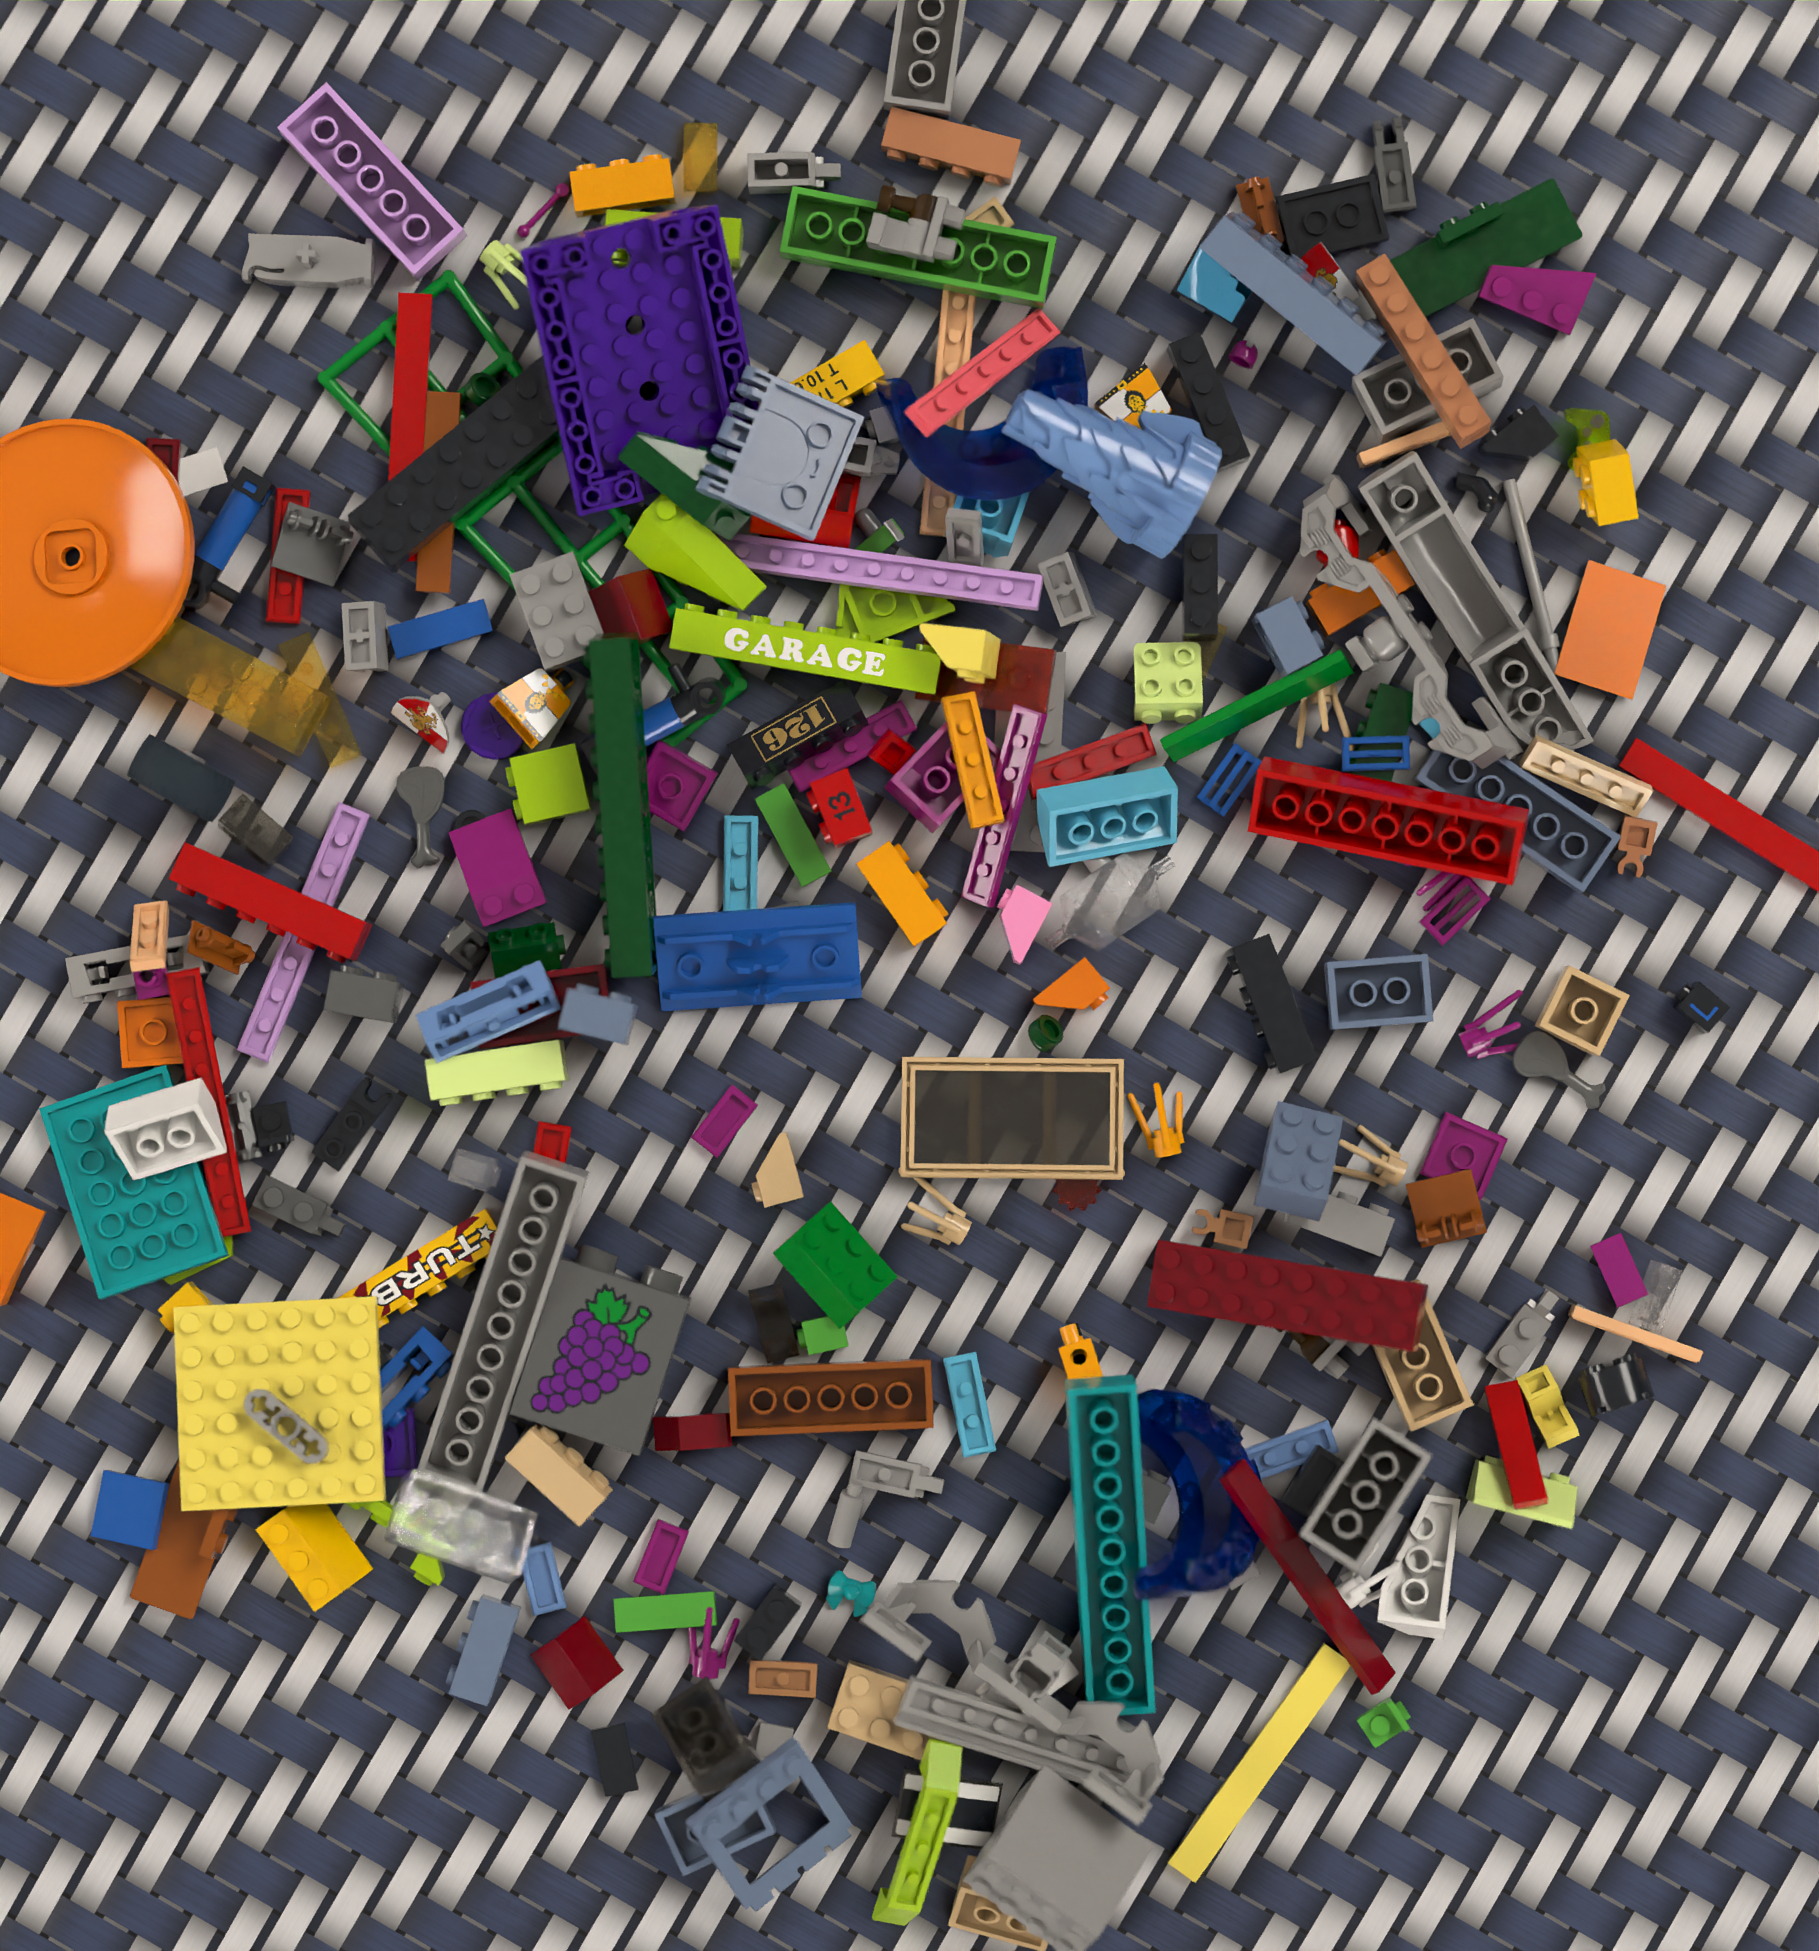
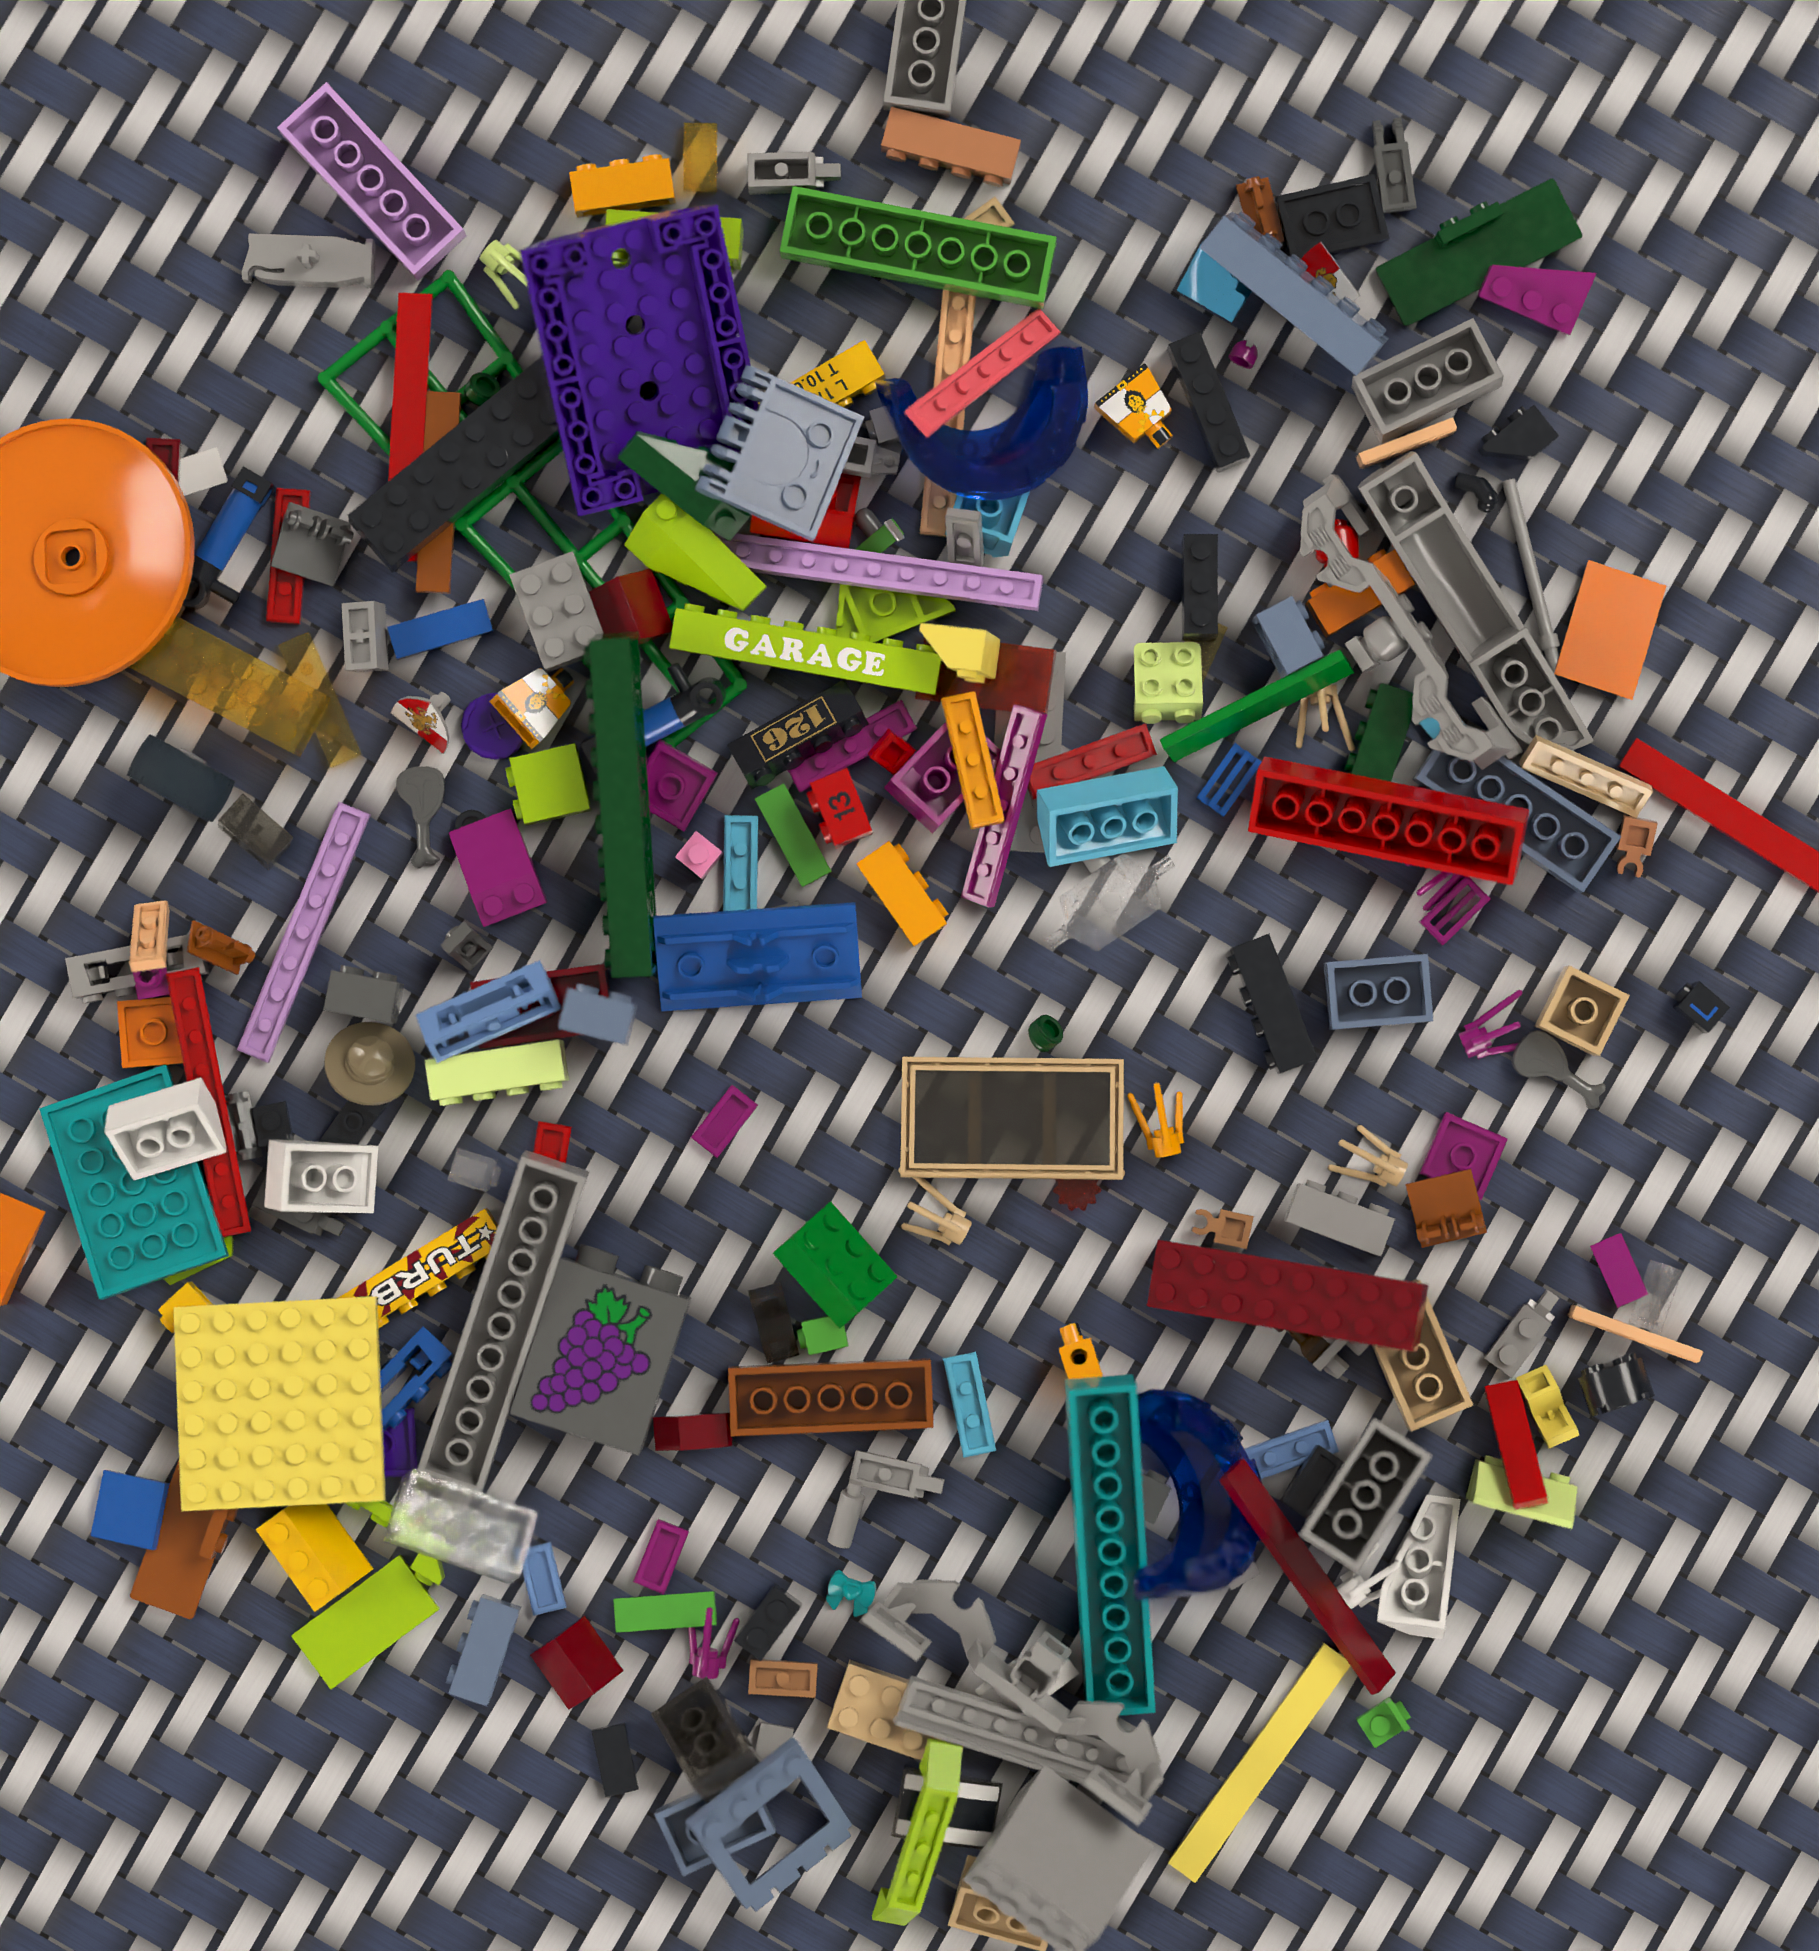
(270, 902): red brick -> none
(300, 1448): light grey beam -> none
(321, 1177): none -> white slope
(365, 1622): none -> lime tile
(369, 1063): none -> dark tan hat
(526, 945): dark green brick -> none
(559, 1473): tan slope -> none
(561, 191): magenta hinge -> none
(699, 855): none -> bright pink brick
(778, 1175): tan slope -> none
(922, 232): light grey hips -> none
(1021, 919): bright pink slope -> none
(1067, 589): light grey hinge -> none
(1075, 989): orange slope -> none
(1137, 479): medium blue cone -> none
(1298, 1161): sand blue brick -> none
(1346, 754): blue tile -> none
(1422, 351): nougat brick -> none
(1591, 427): clear neon green piece -> none
(1606, 482): yellow brick -> none

